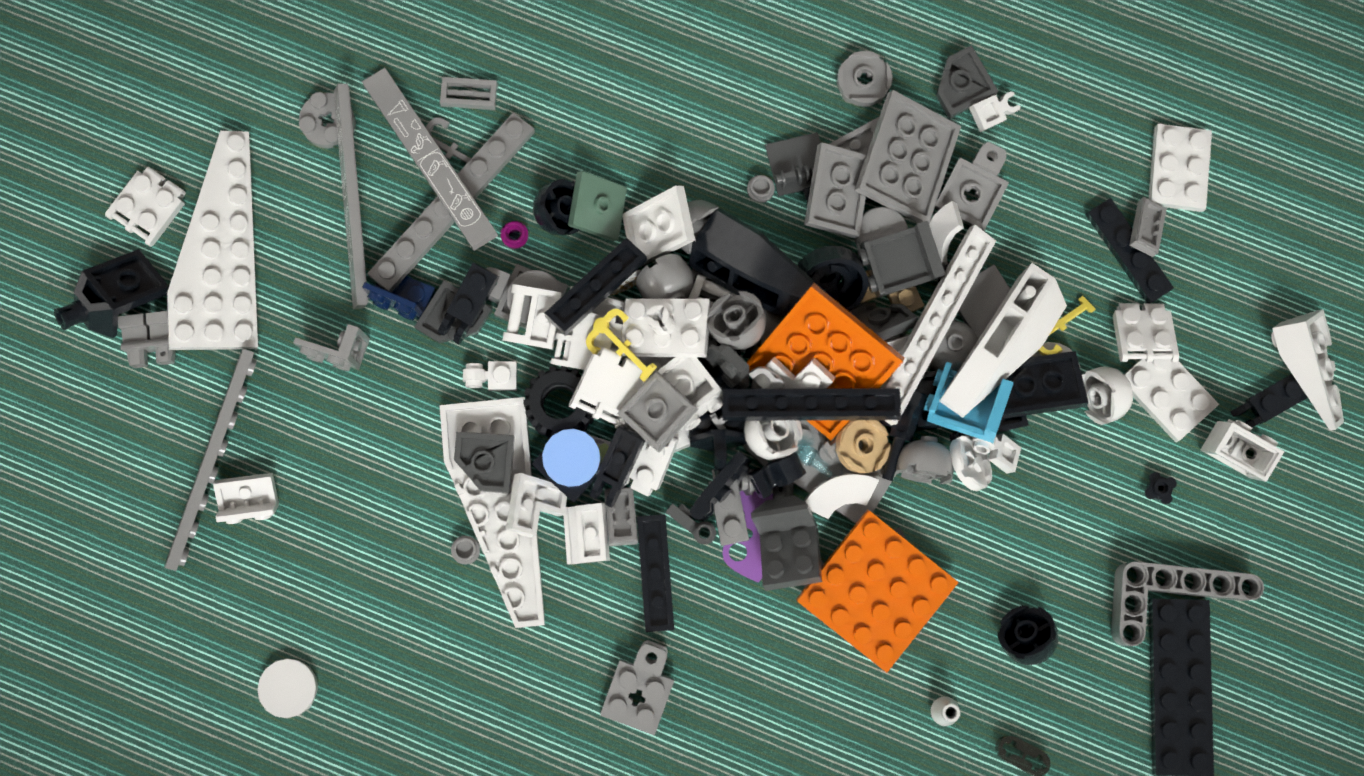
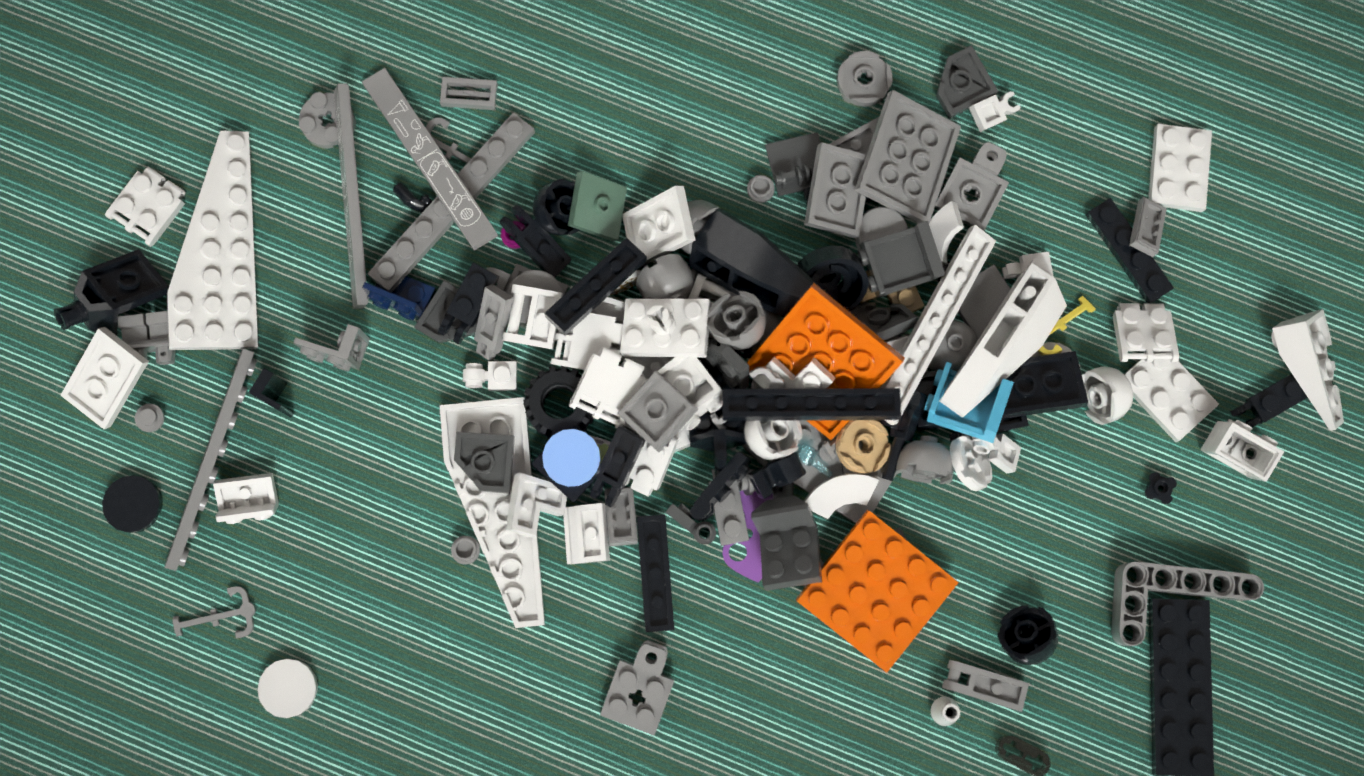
(104, 378): none -> white plate
(132, 504): none -> black tile
(149, 418): none -> light grey plate
(246, 610): none -> light grey piece
(268, 389): none -> black panel
(410, 199): none -> black arm
(492, 321): none -> light grey hinge
(536, 242): none -> black hinge
(601, 326): light yellow piece -> none
(986, 686): none -> light grey plate
(1041, 260): none -> white plate

